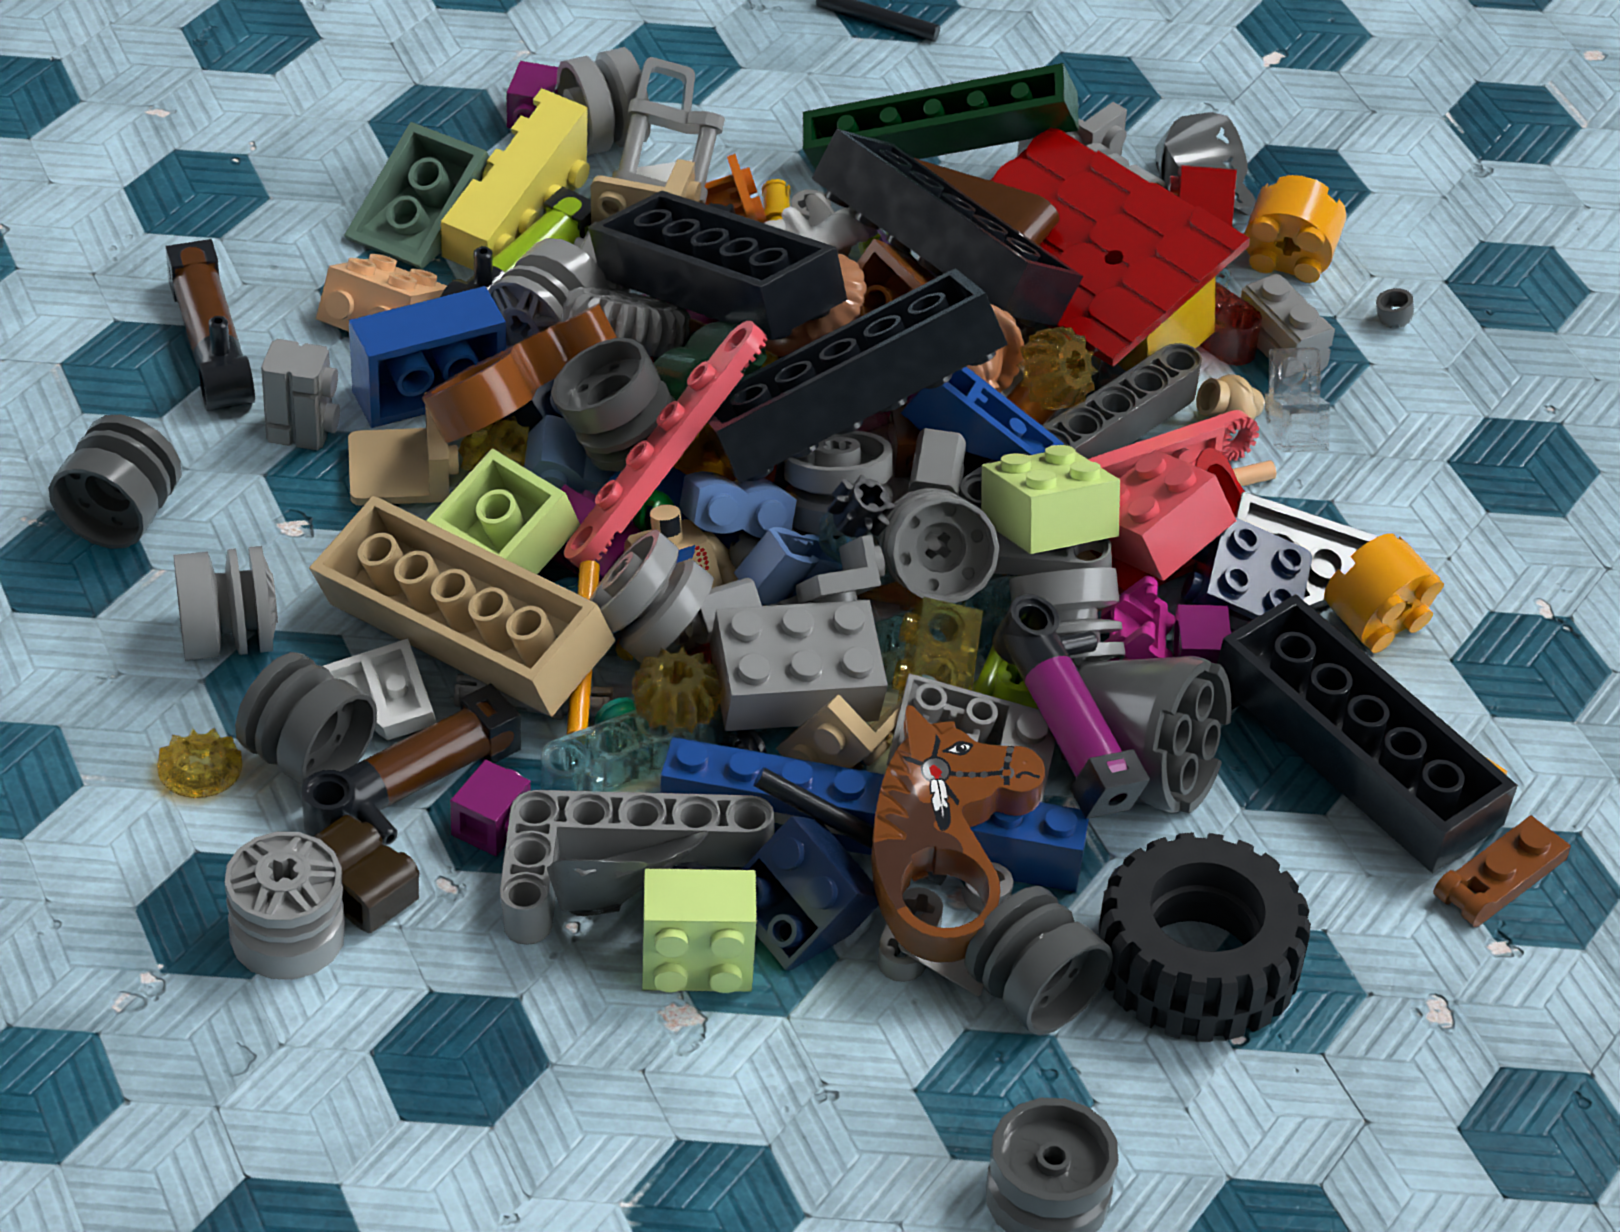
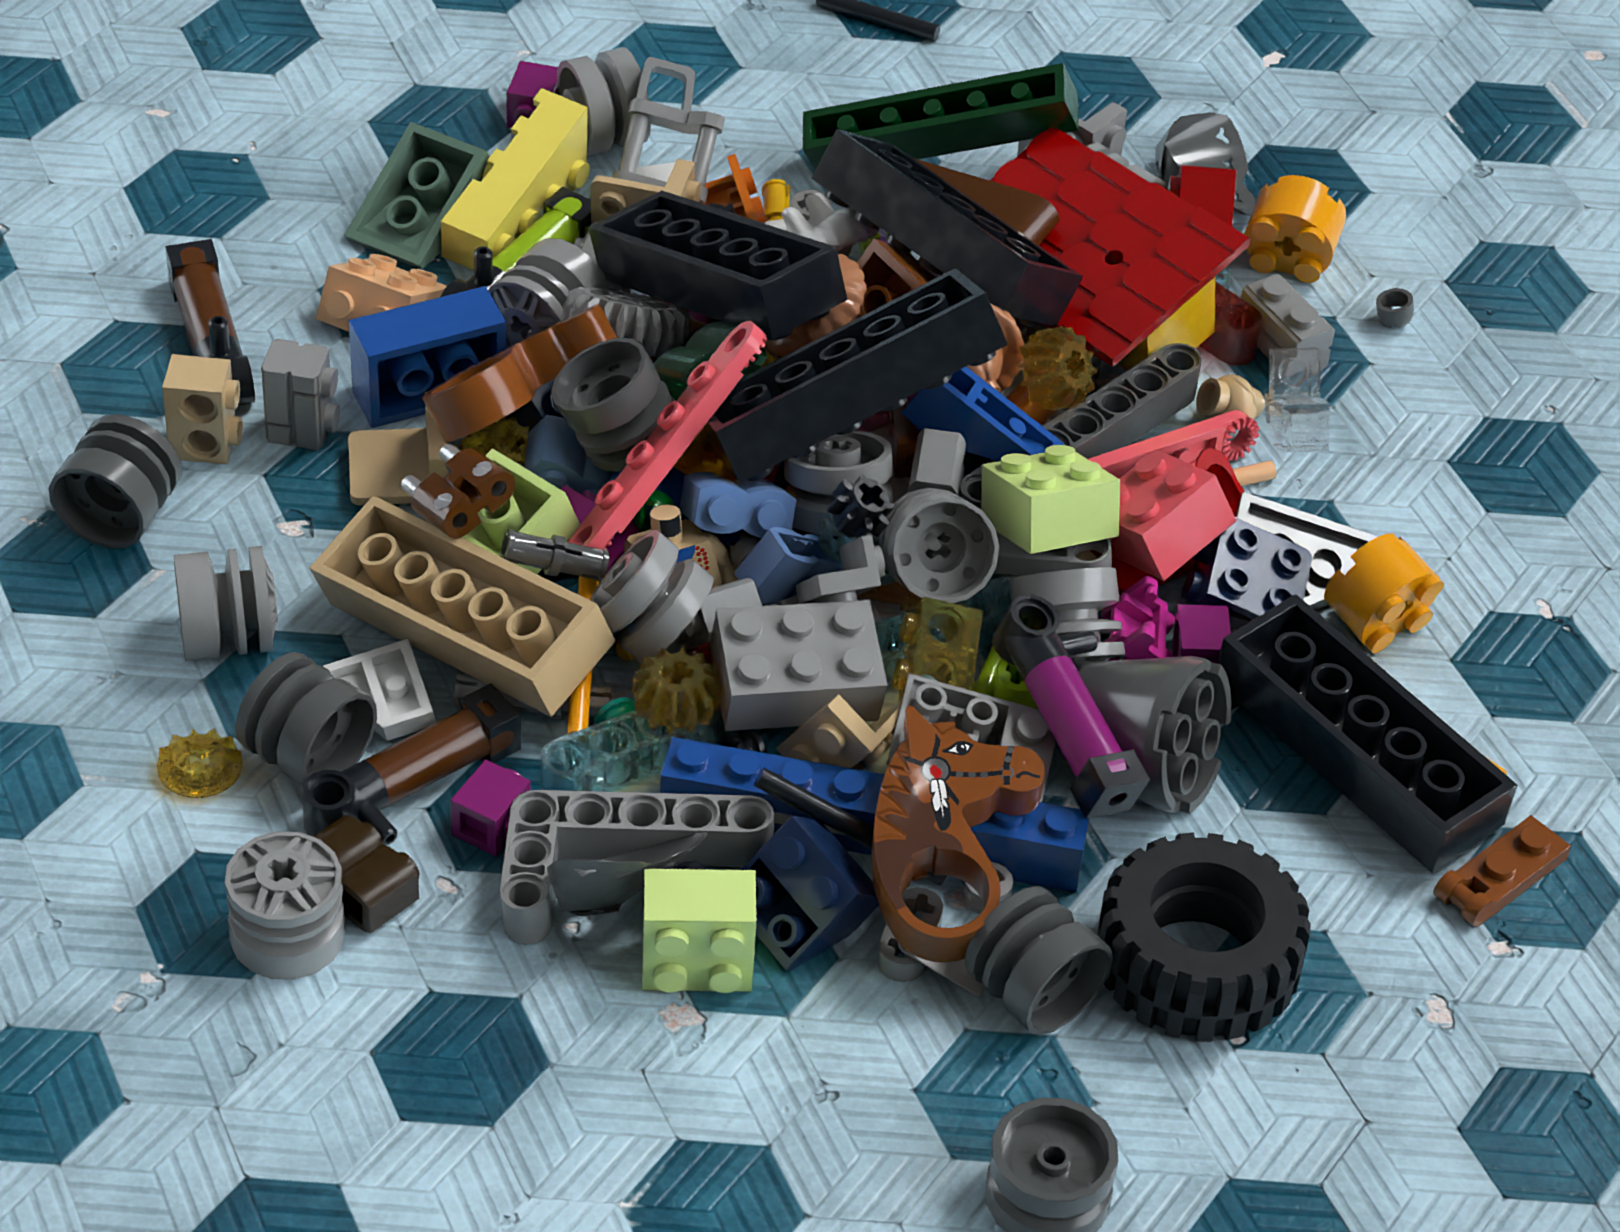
(201, 408): none -> tan brick
(456, 498): none -> reddish brown piece
(555, 555): none -> dark grey pin

